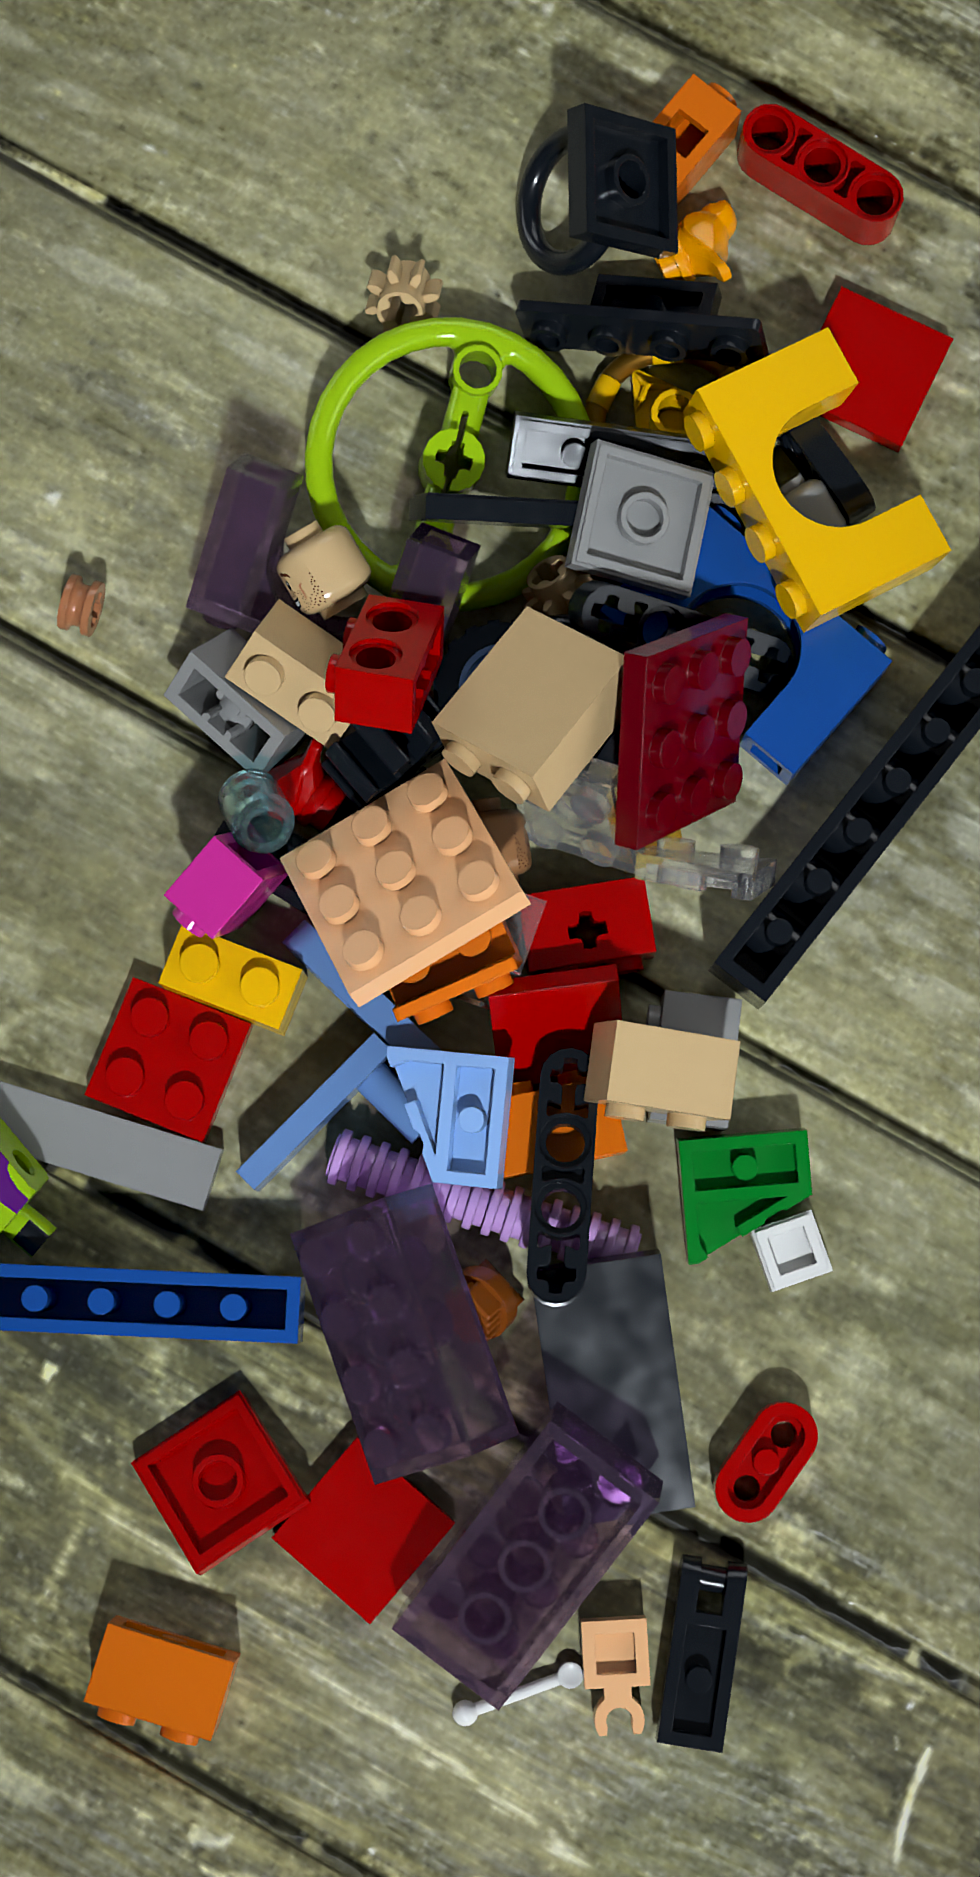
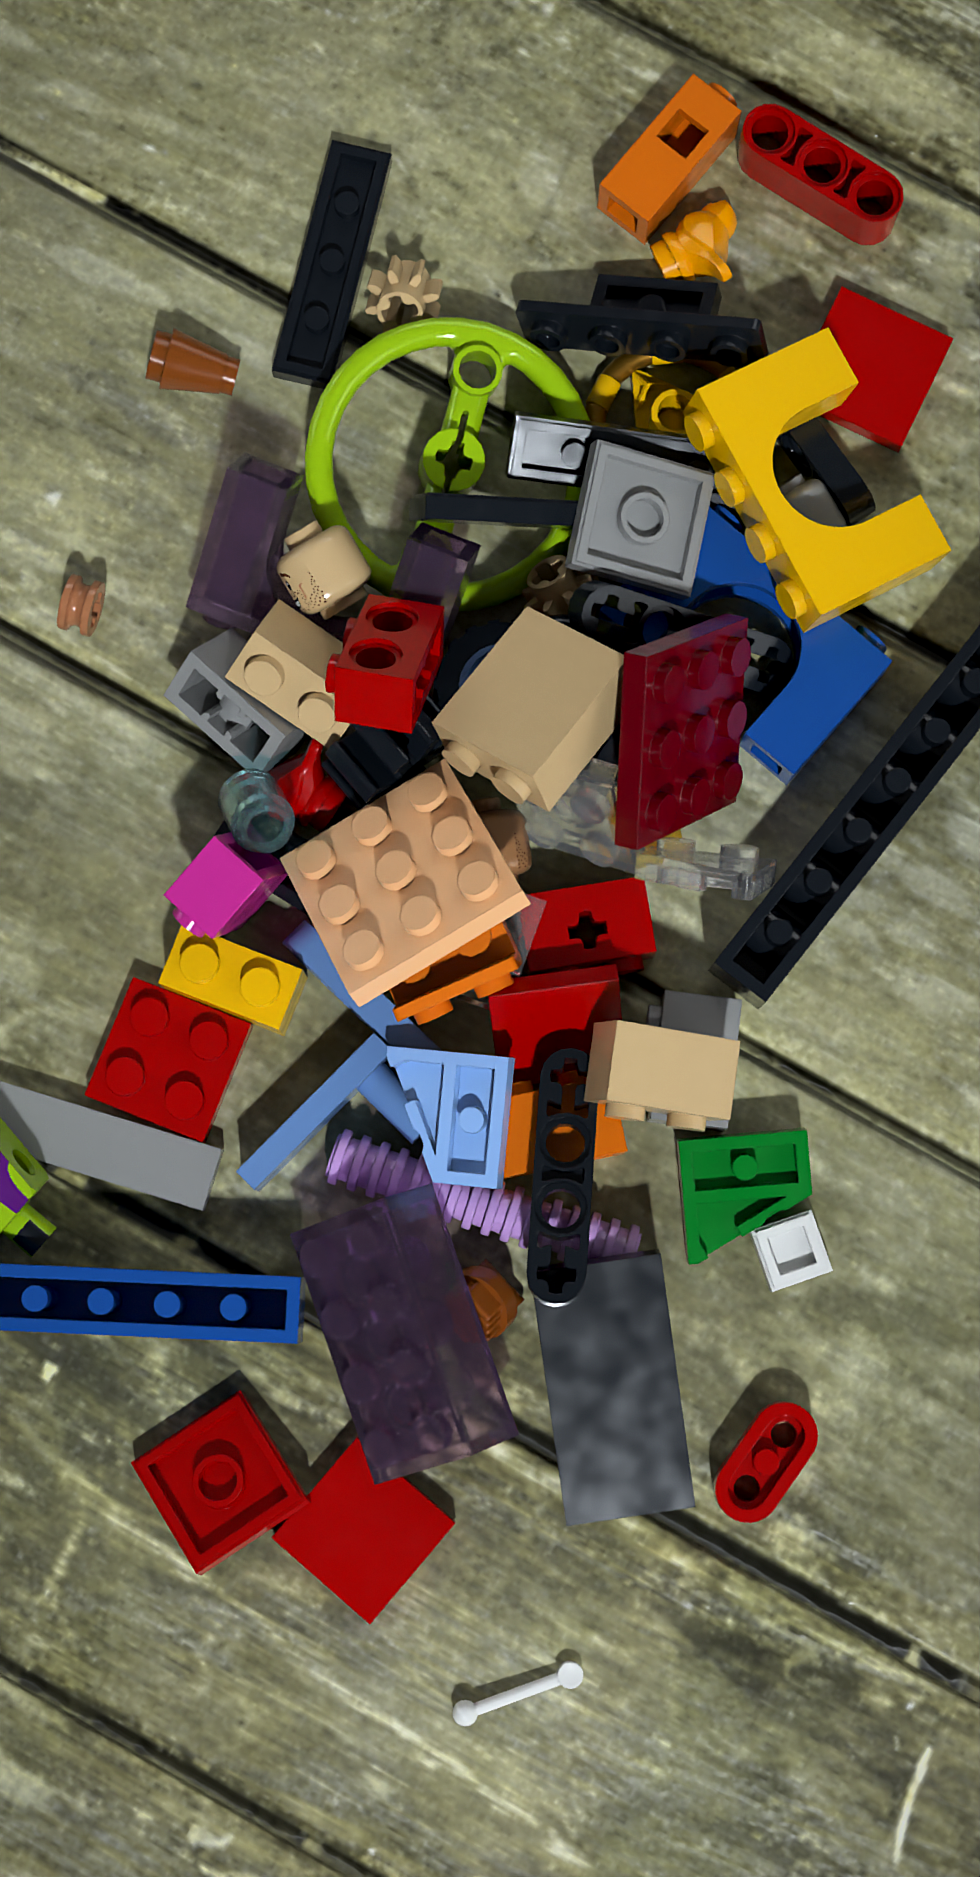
(161, 1680): orange brick -> none
(190, 365): none -> dark orange cone
(332, 264): none -> black tile
(528, 1555): clear purple brick -> none
(616, 1660): light nougat plate -> none
(617, 189): black tile -> none
(701, 1656): black plate -> none

